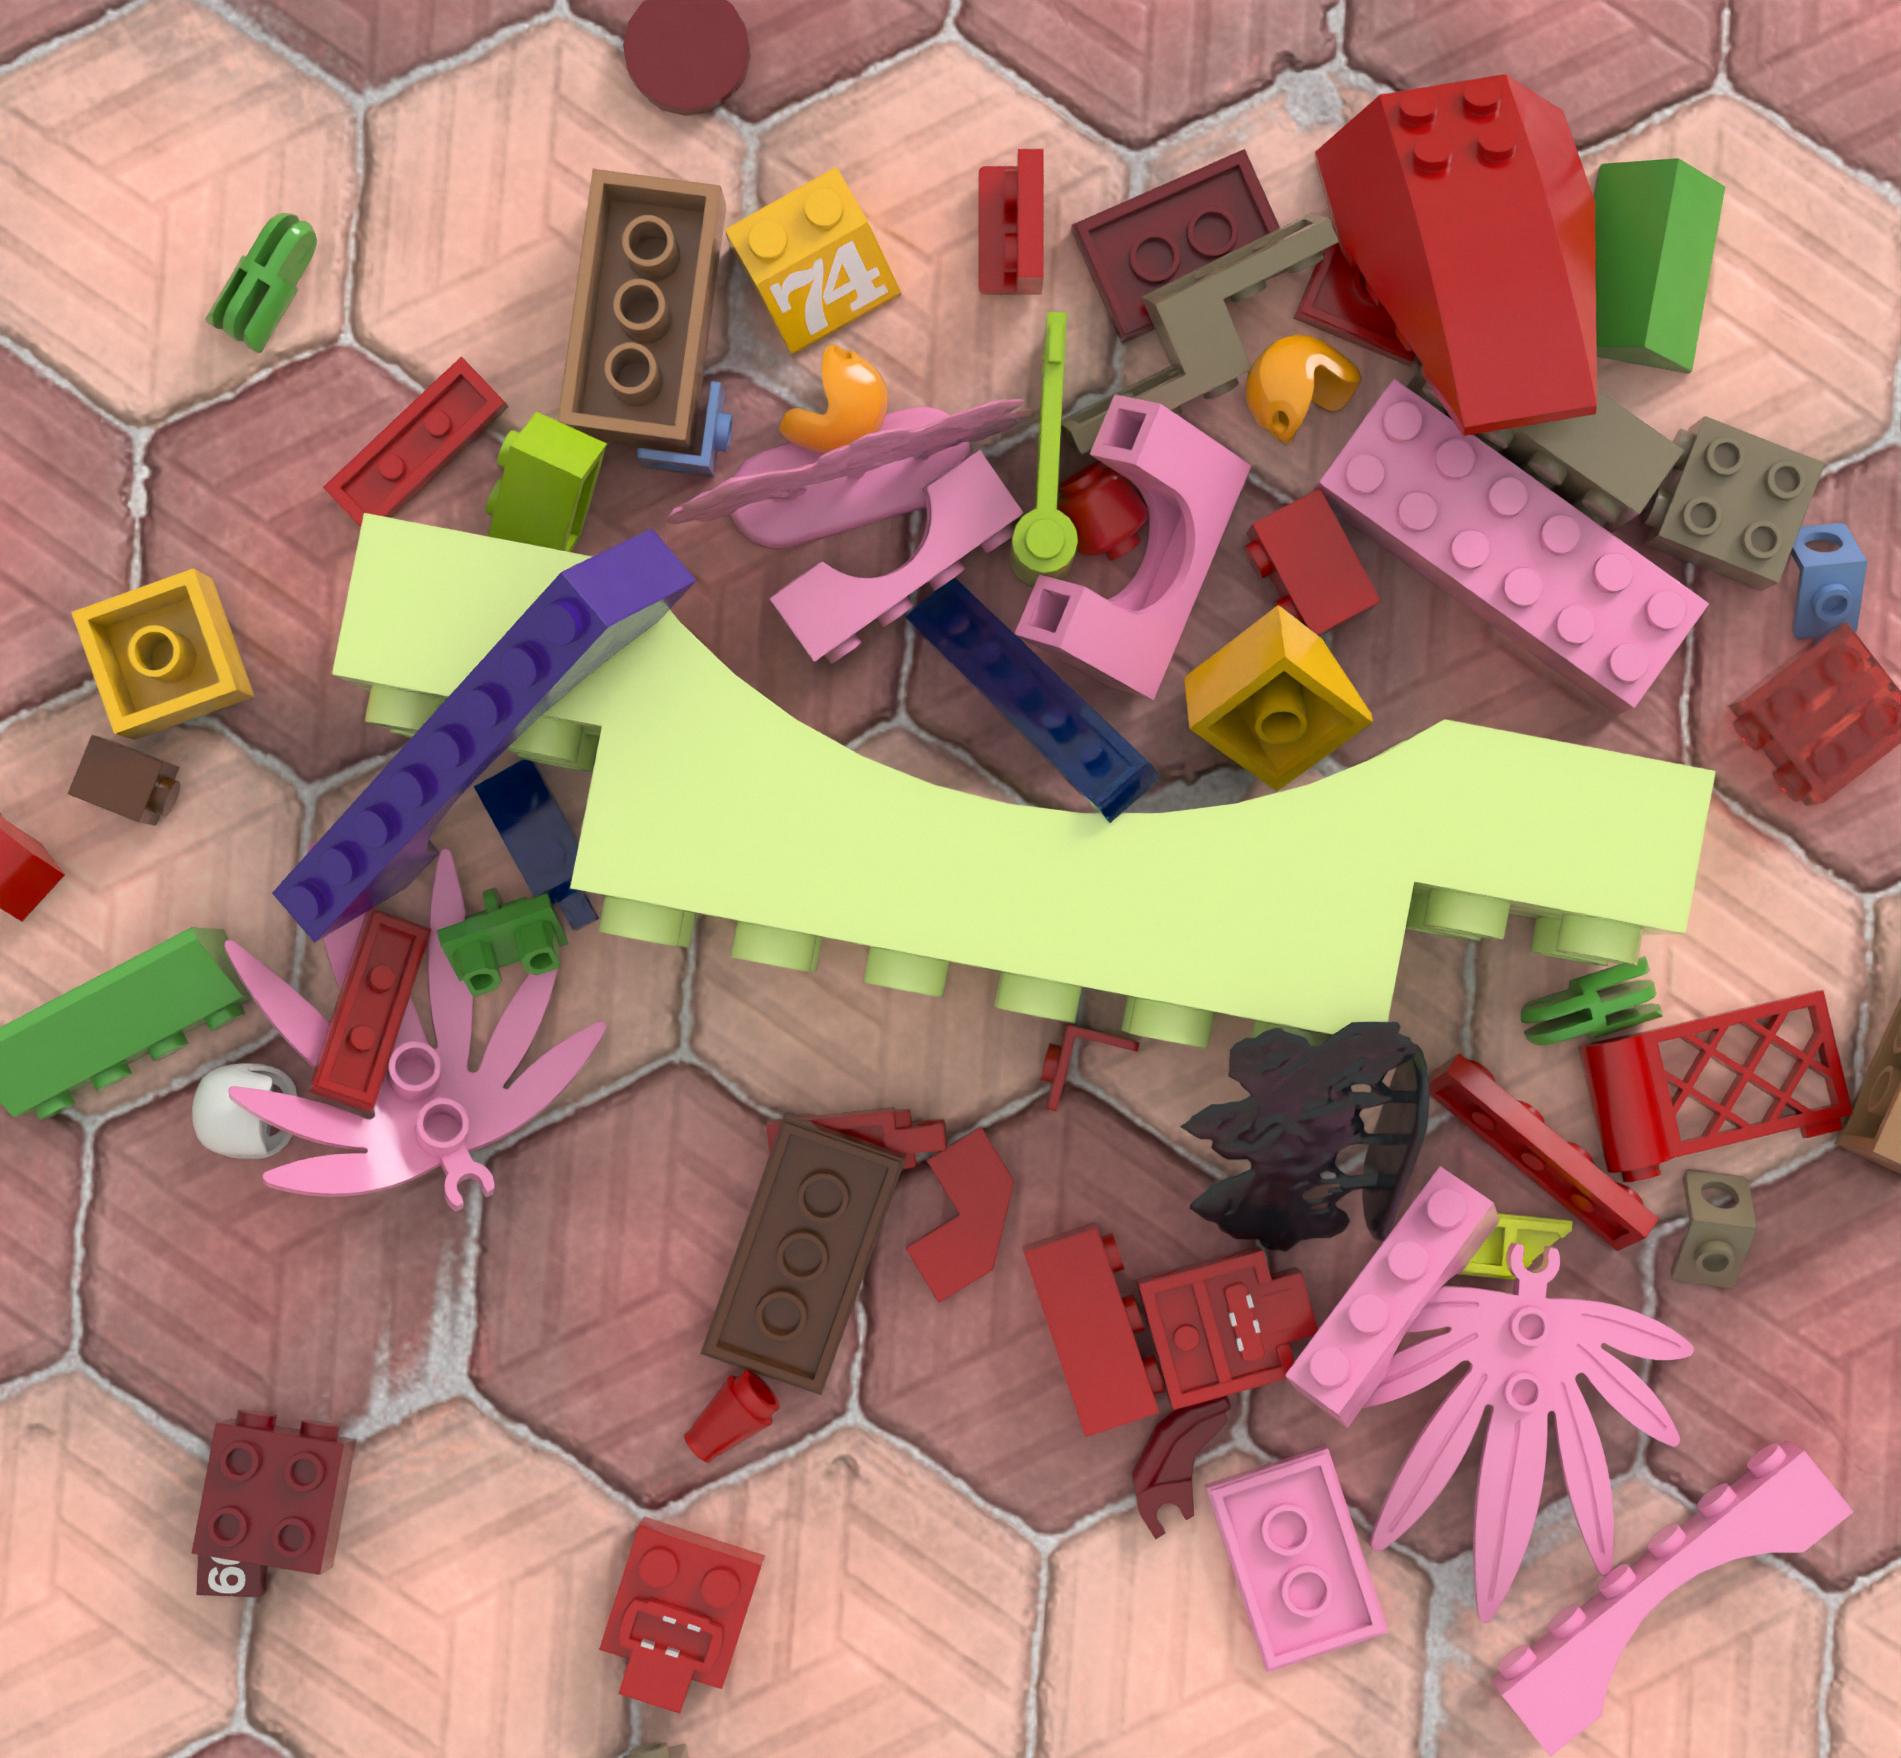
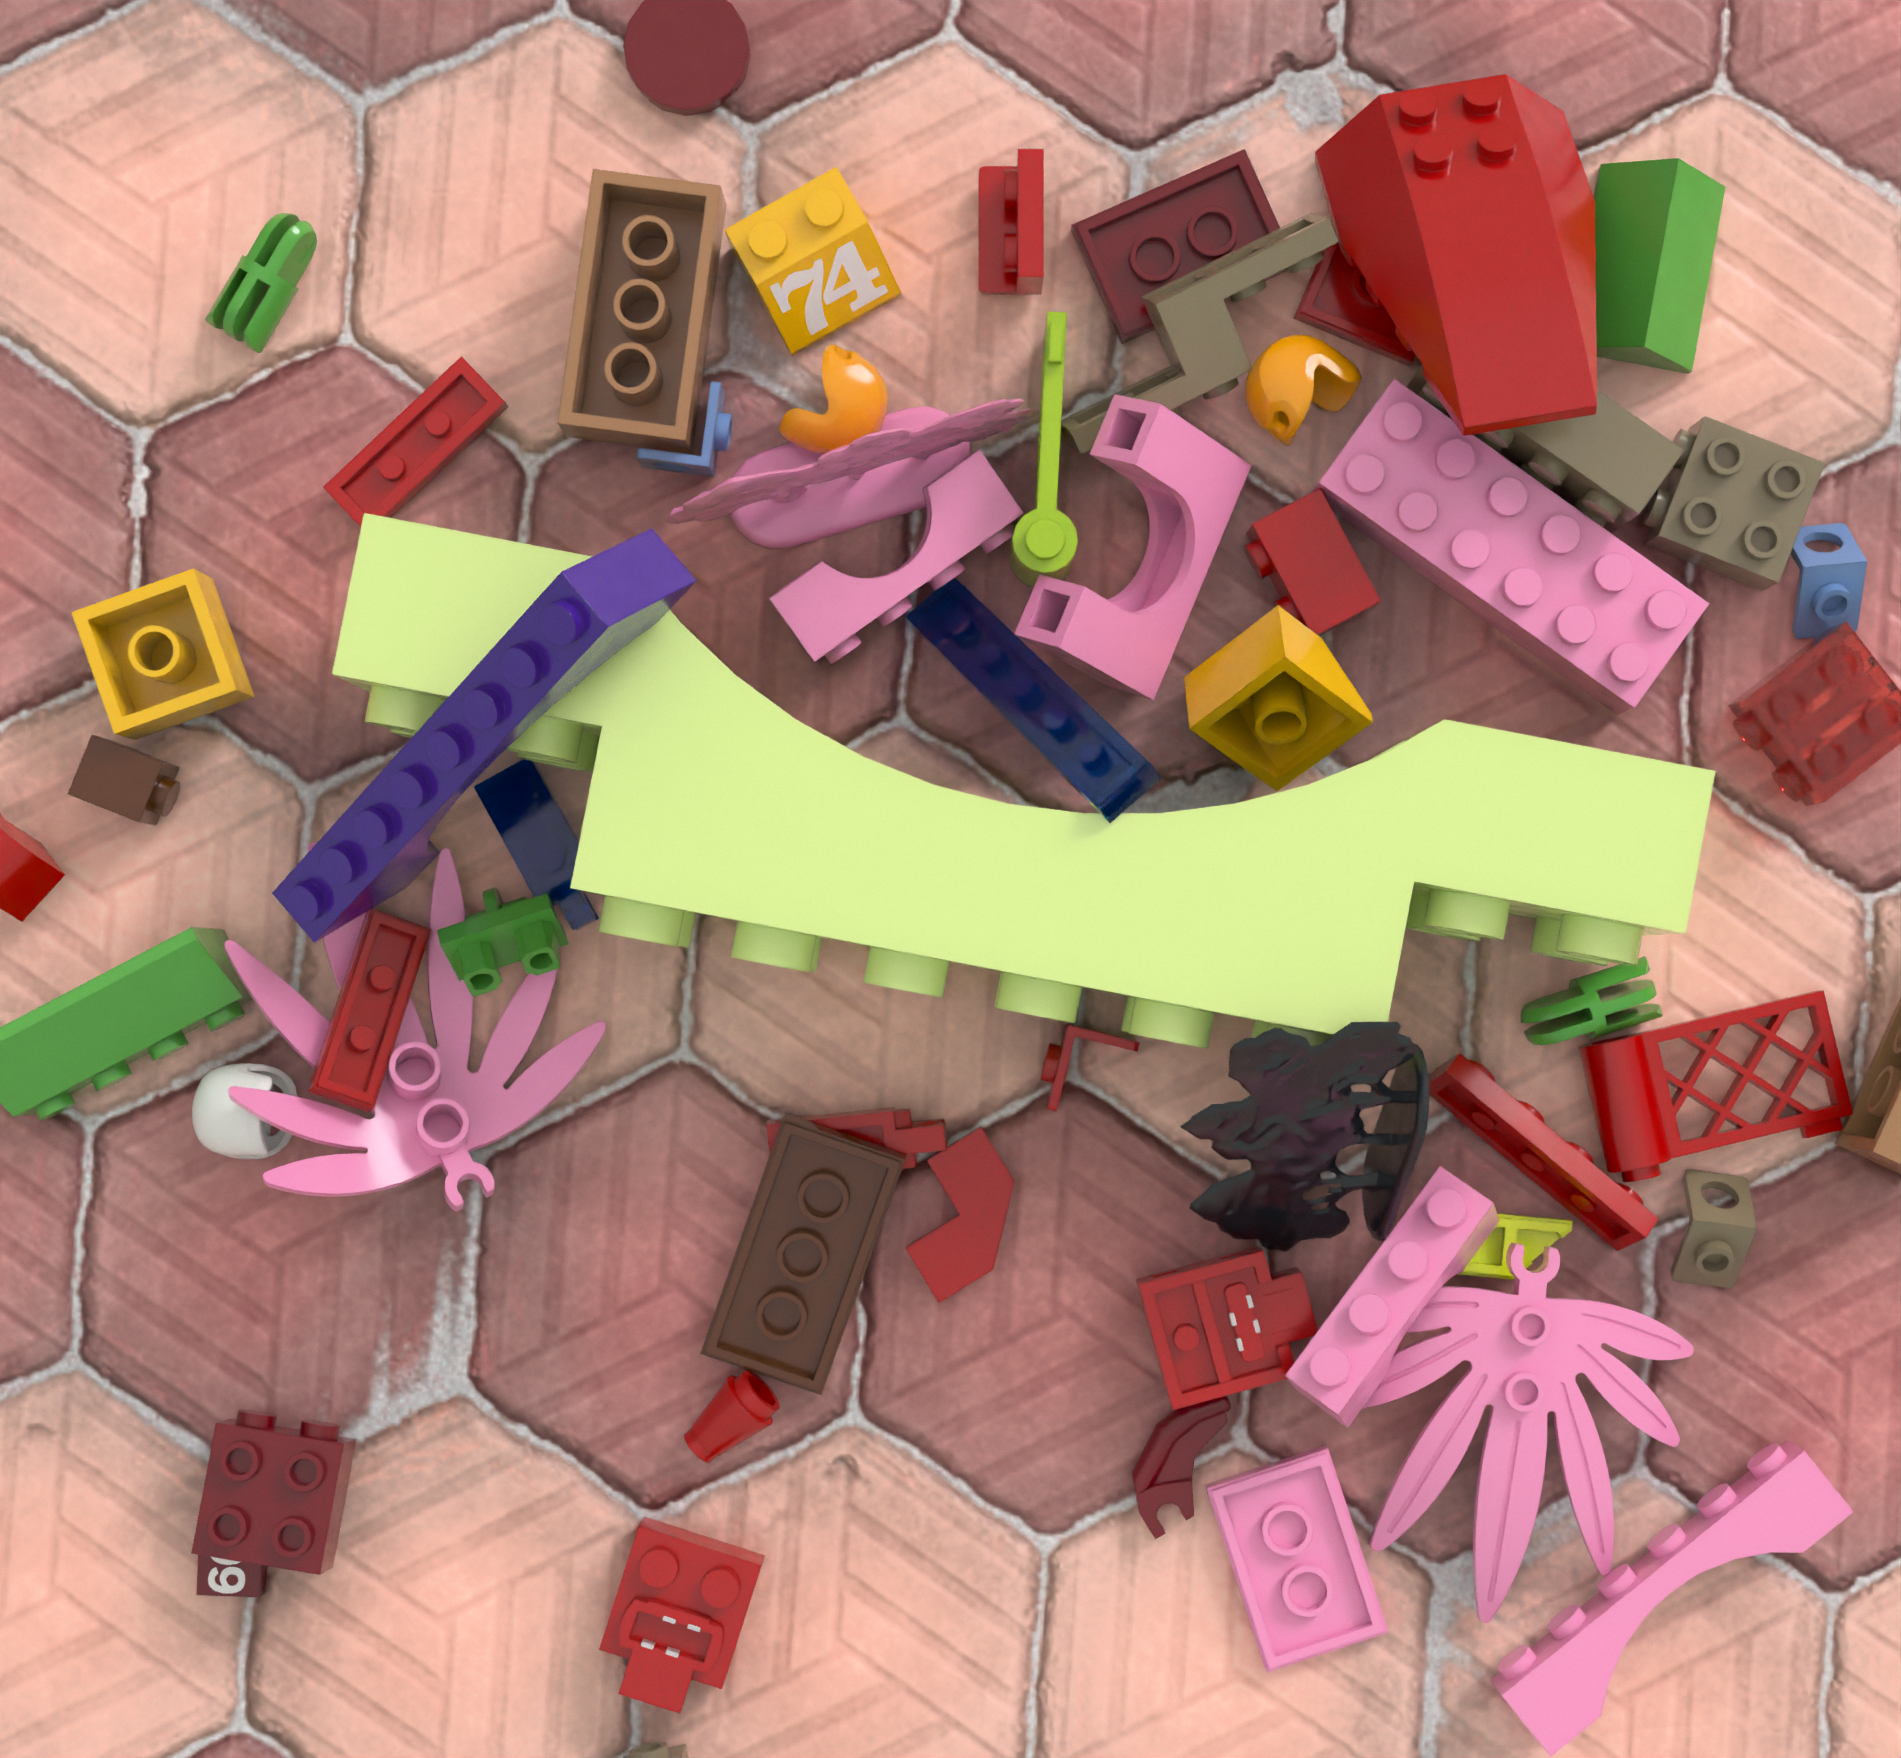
(544, 484): lime brick -> none
(1094, 1328): red brick -> none
(1103, 511): red head -> none

